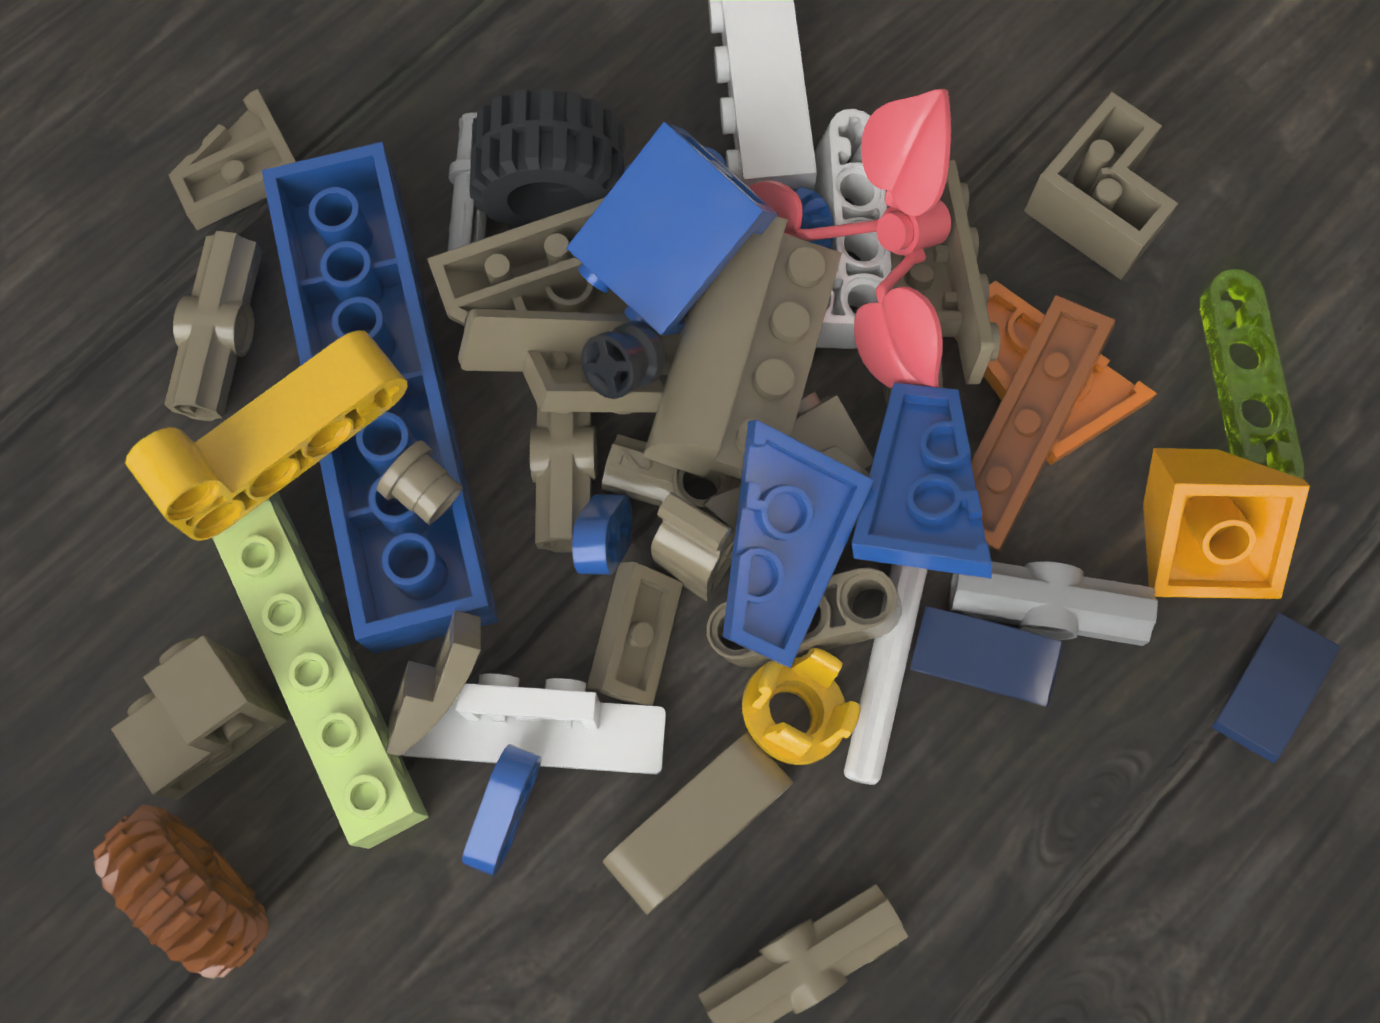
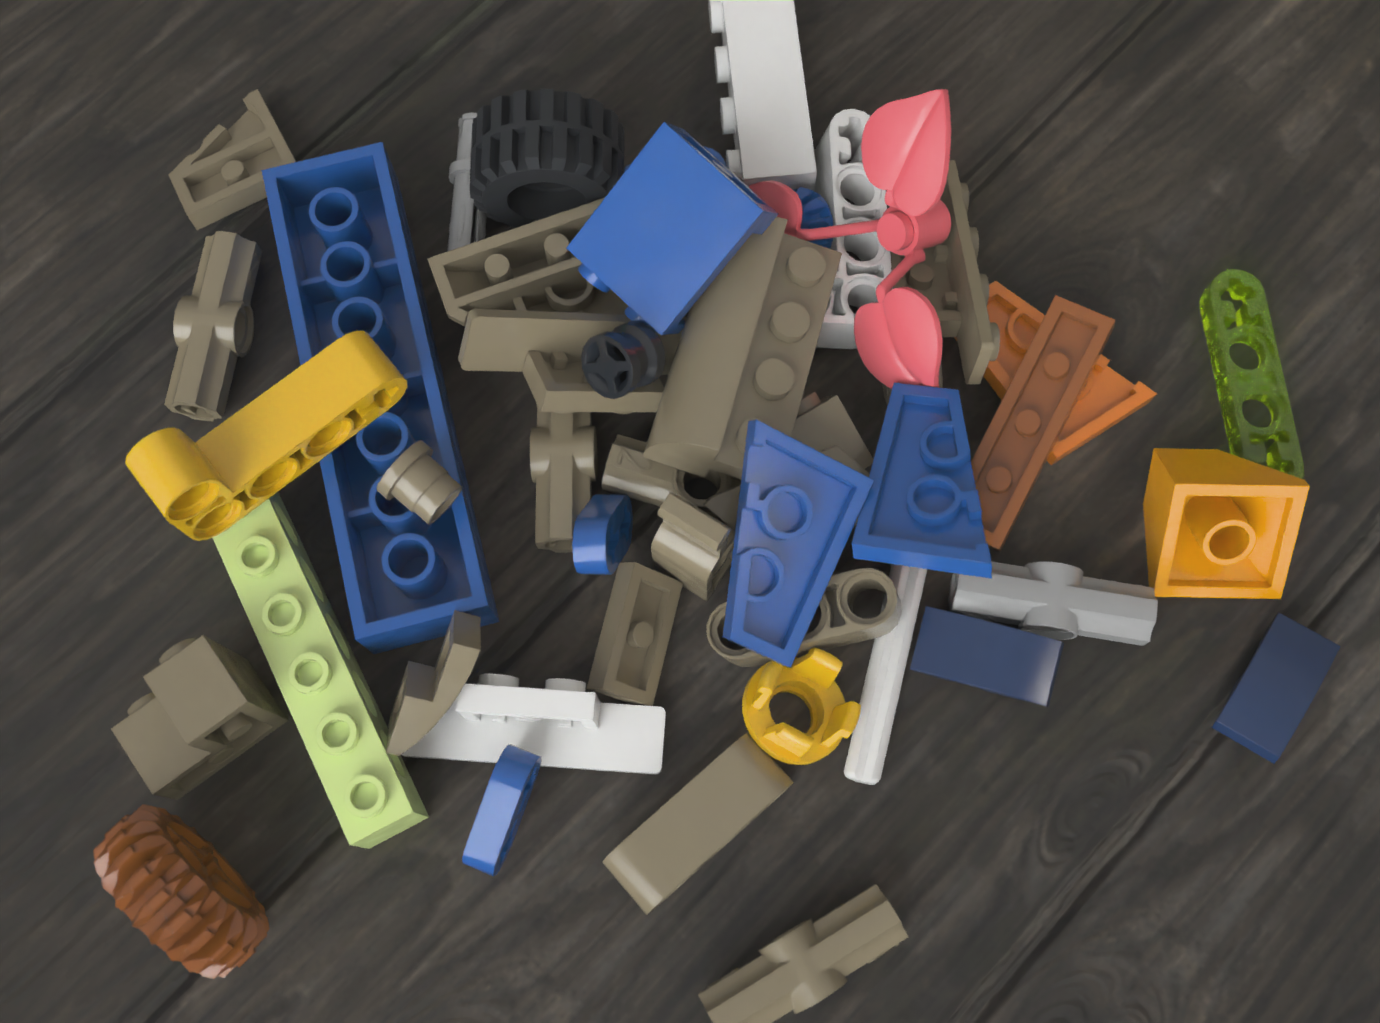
(1094, 194): dark tan brick -> none

